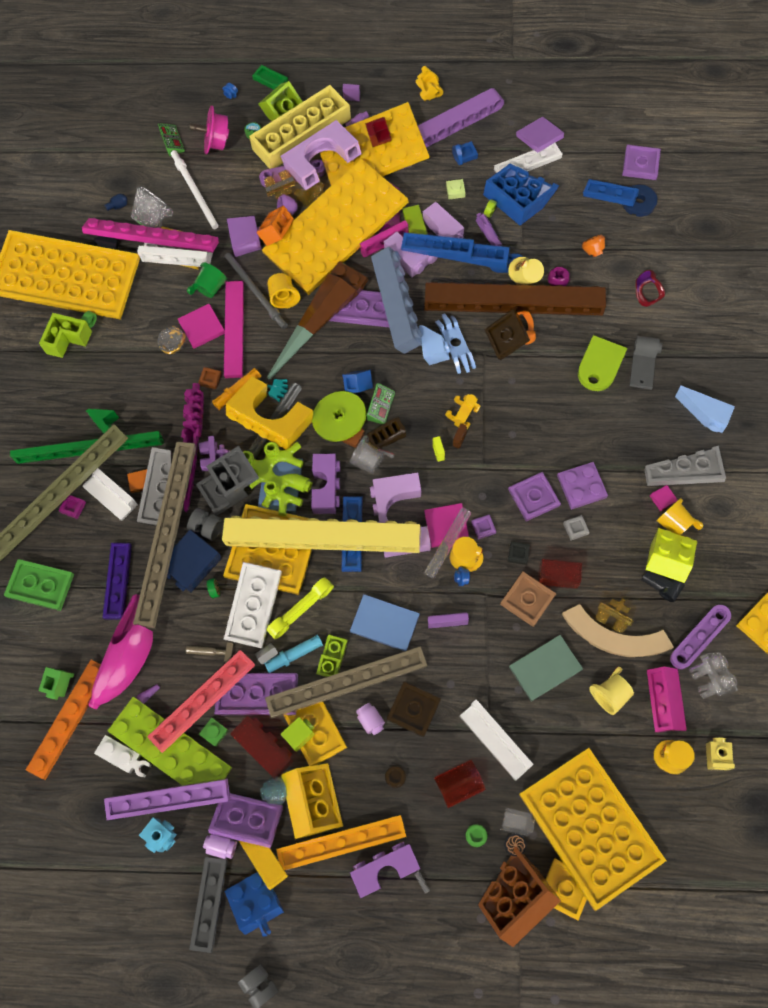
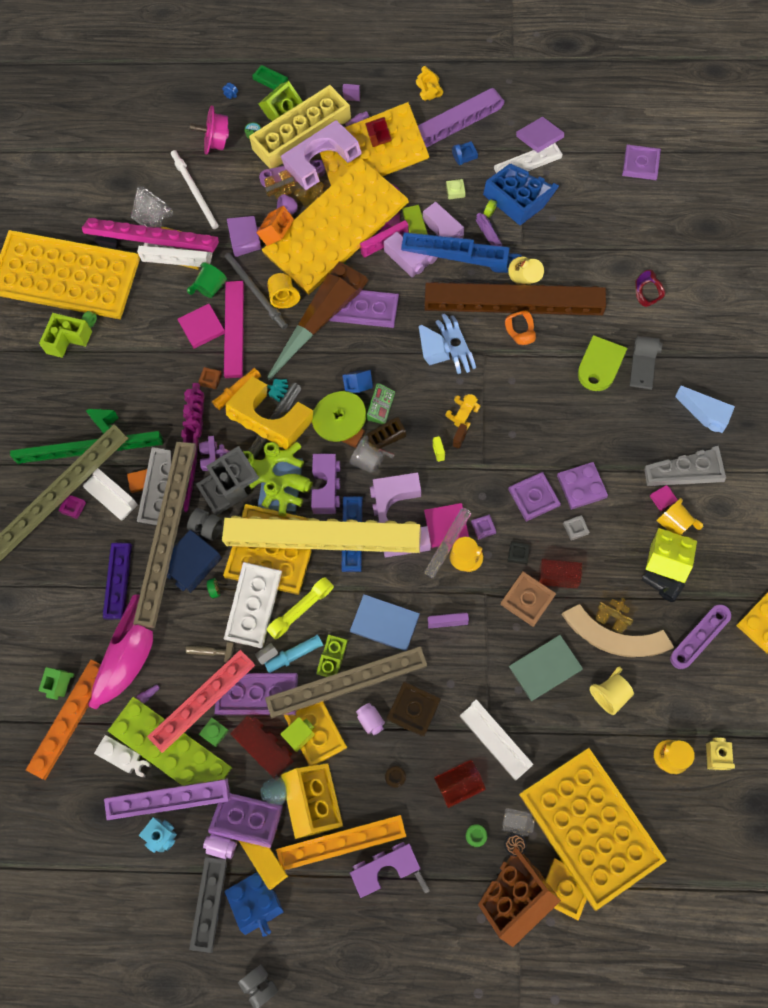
(39, 584): bright green plate -> none
(117, 202): dark blue cylinder -> none
(171, 138): slope -> none
(171, 340): clear hair -> none
(396, 300): sand blue brick -> none
(462, 576): blue plate -> none
(507, 334): dark brown tile -> none
(558, 276): magenta piece -> none
(594, 245): orange cone -> none
(611, 192): blue tile -> none
(649, 204): dark blue tile -> none
(666, 699): dark pink panel -> none
(716, 667): clear plate -> none

